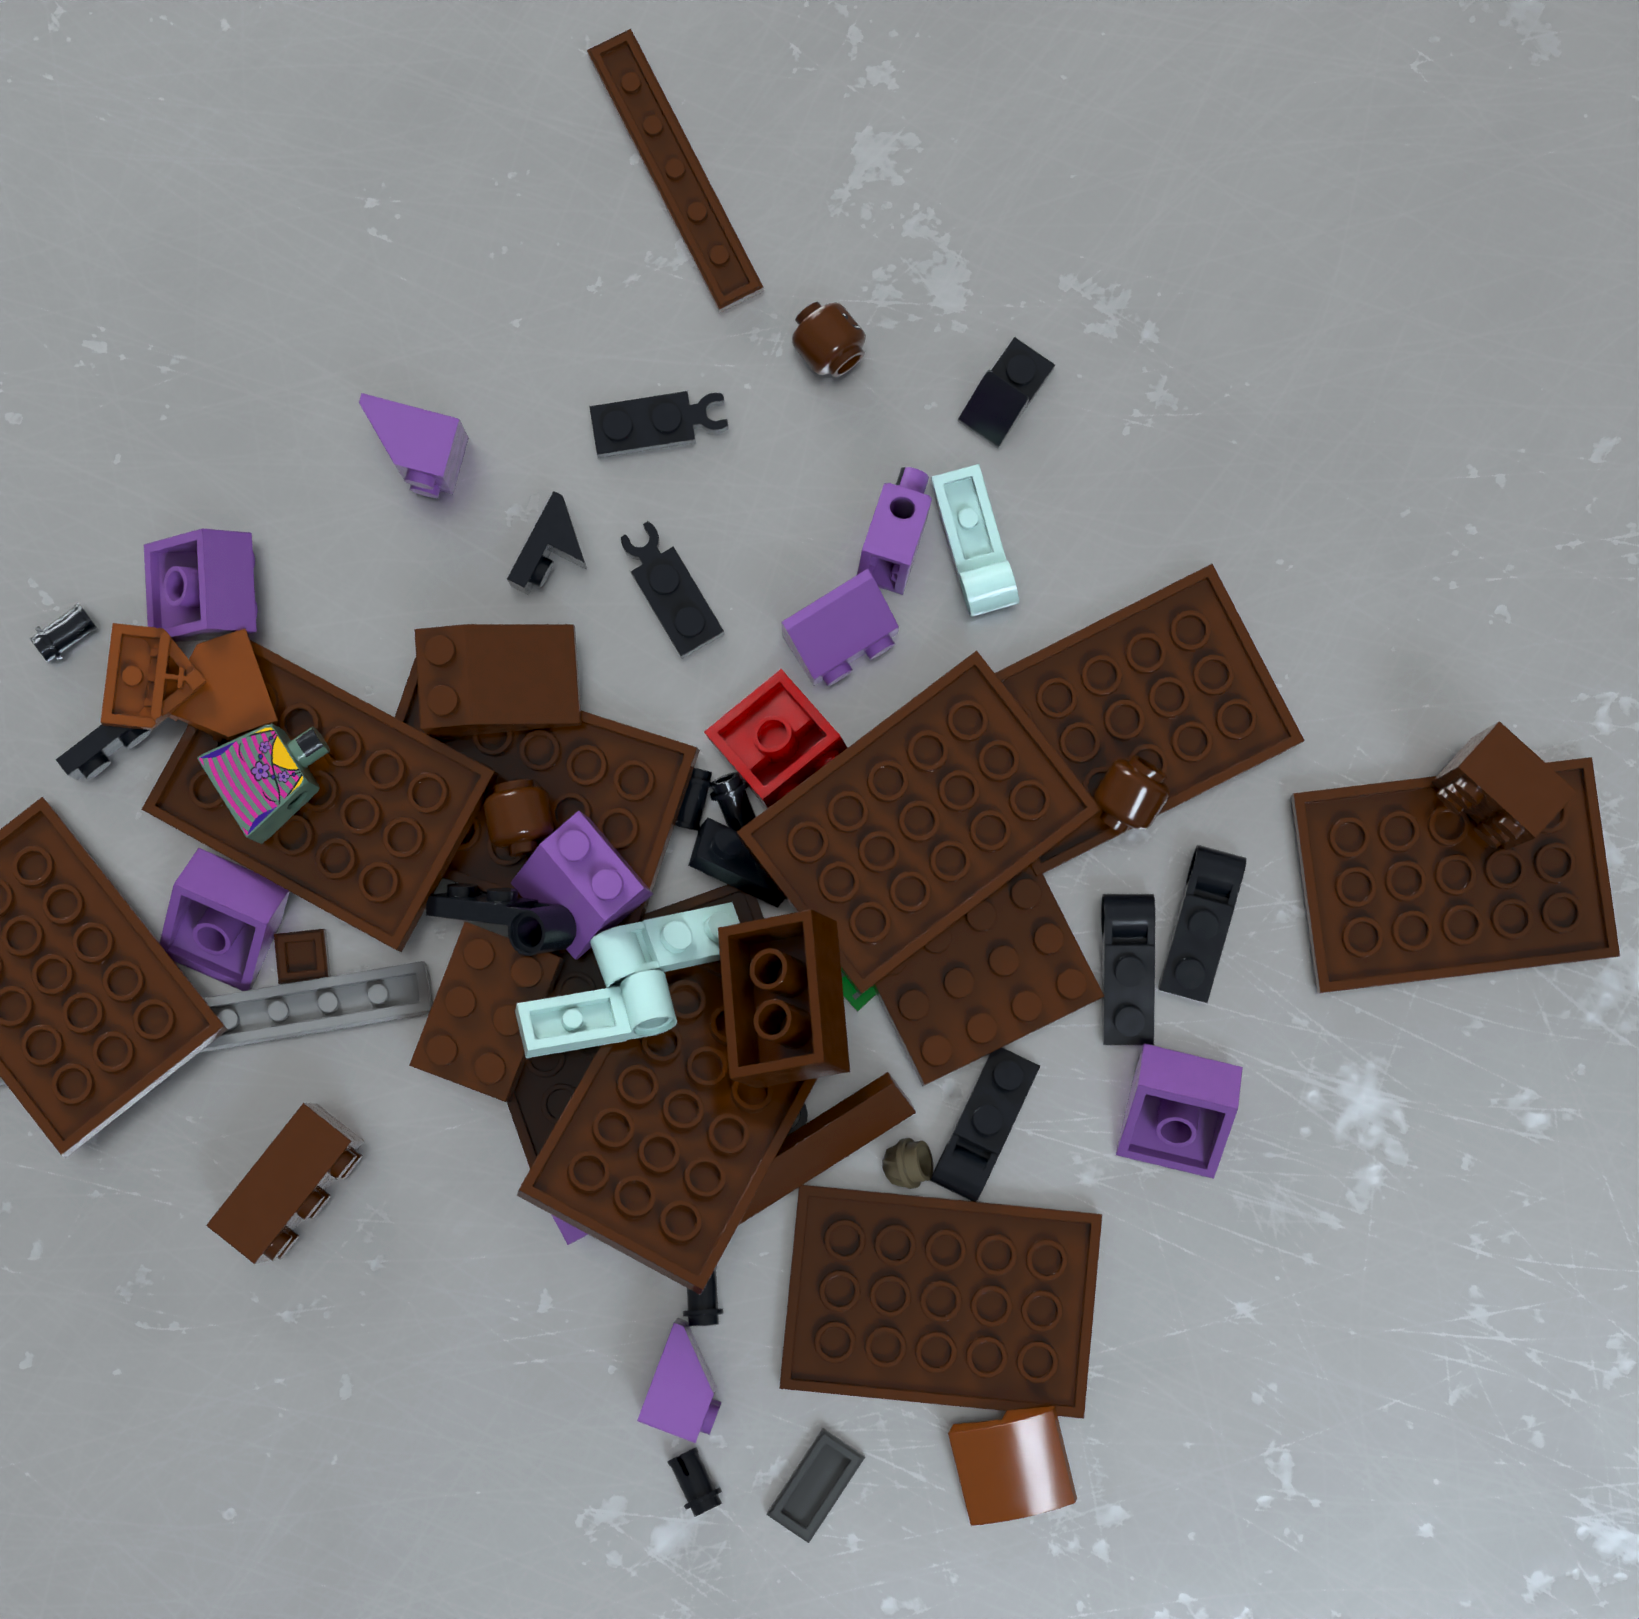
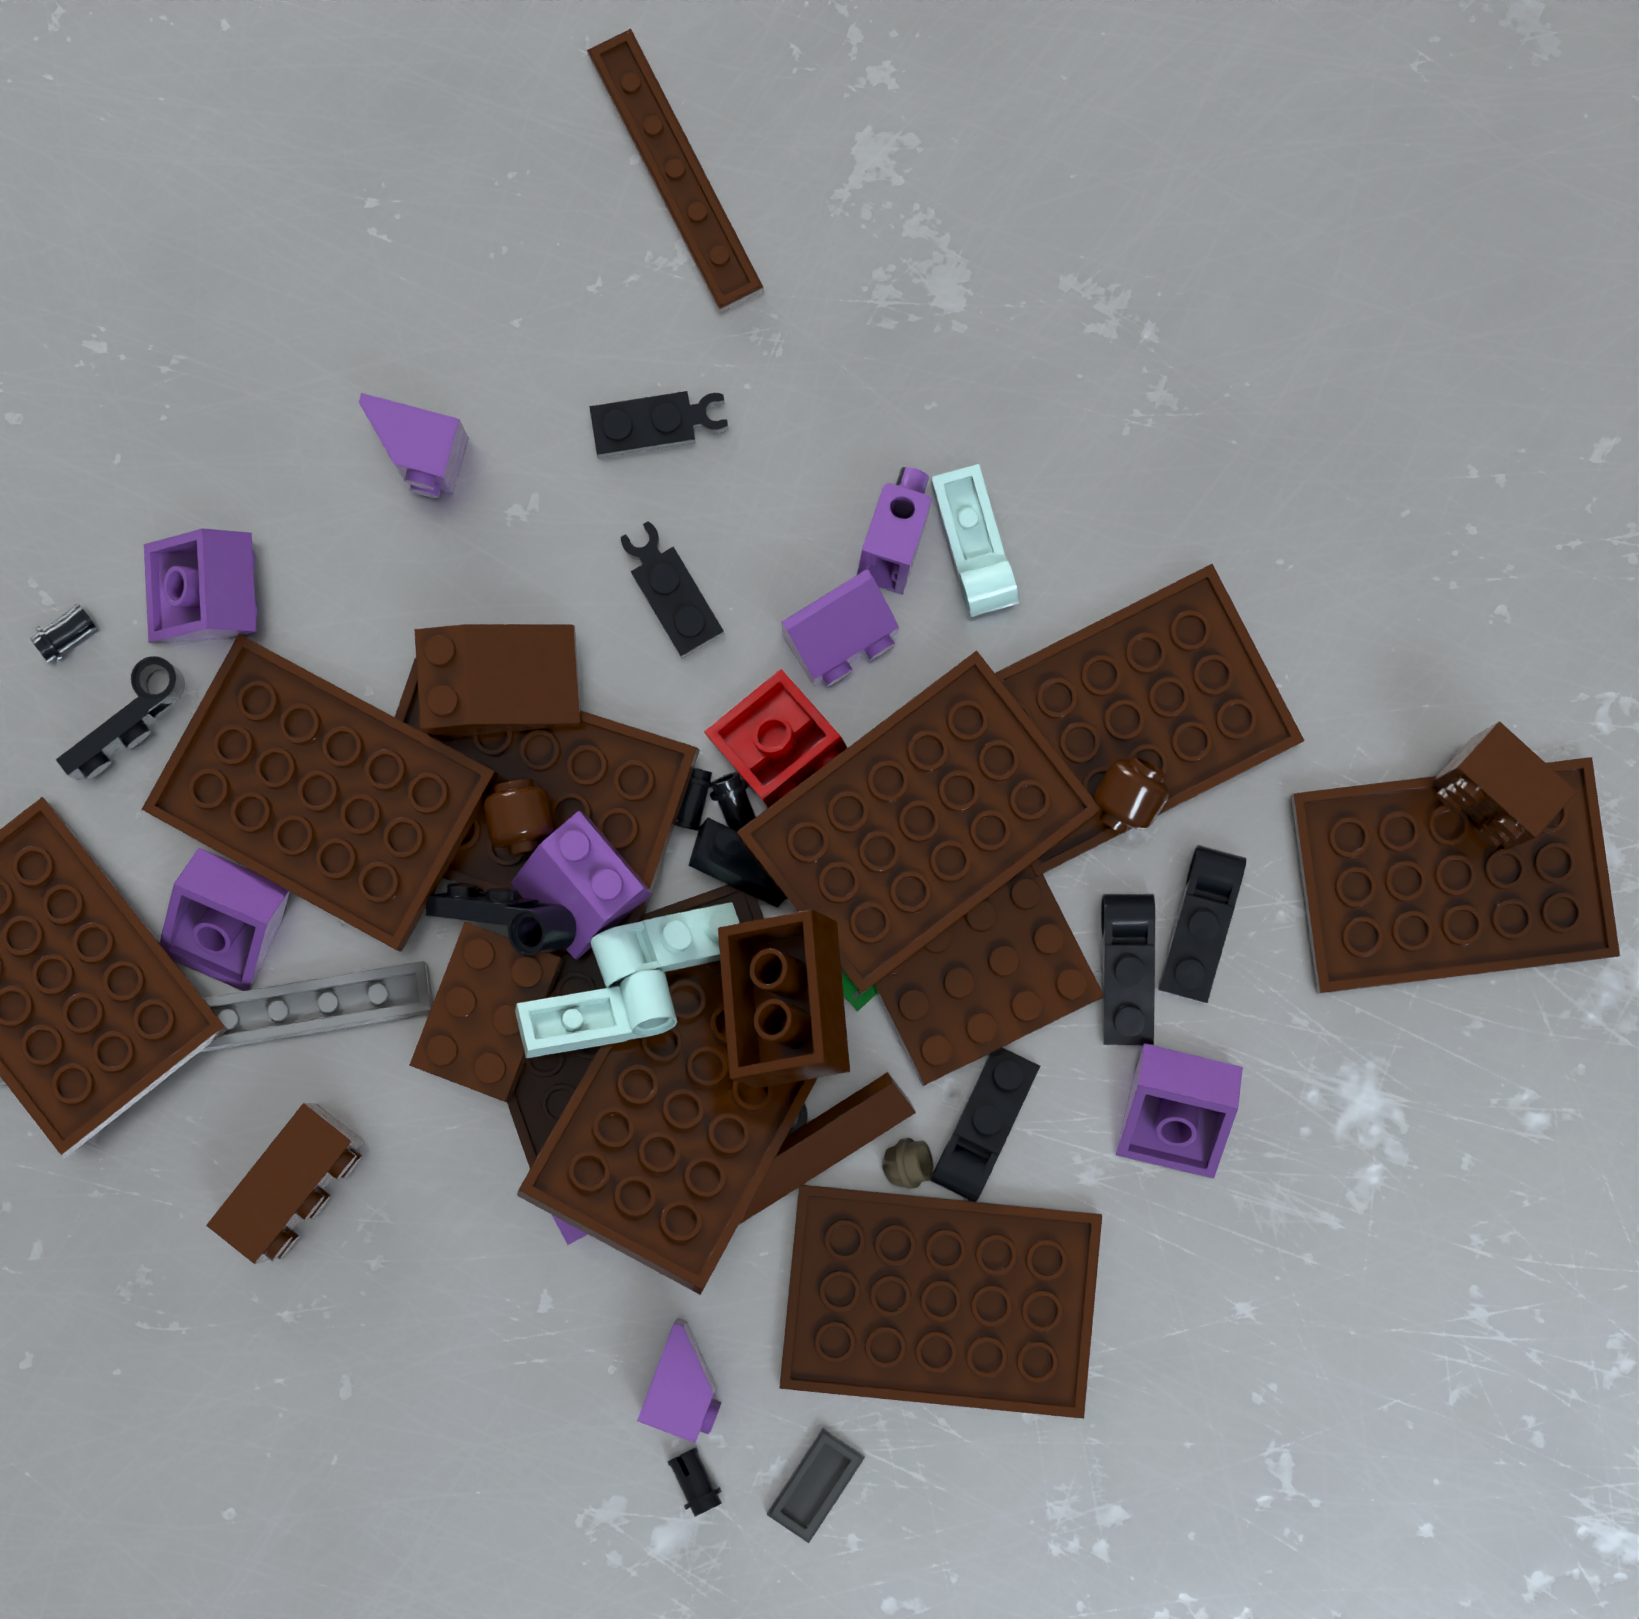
(145, 678): dark orange slope -> none
(235, 692): dark orange slope -> none
(265, 777): torso -> none
(301, 956): reddish brown tile -> none
(551, 534): black slope -> none
(704, 1308): black pin -> none
(828, 338): reddish brown head -> none
(1006, 392): black slope -> none
(1012, 1466): dark orange slope -> none

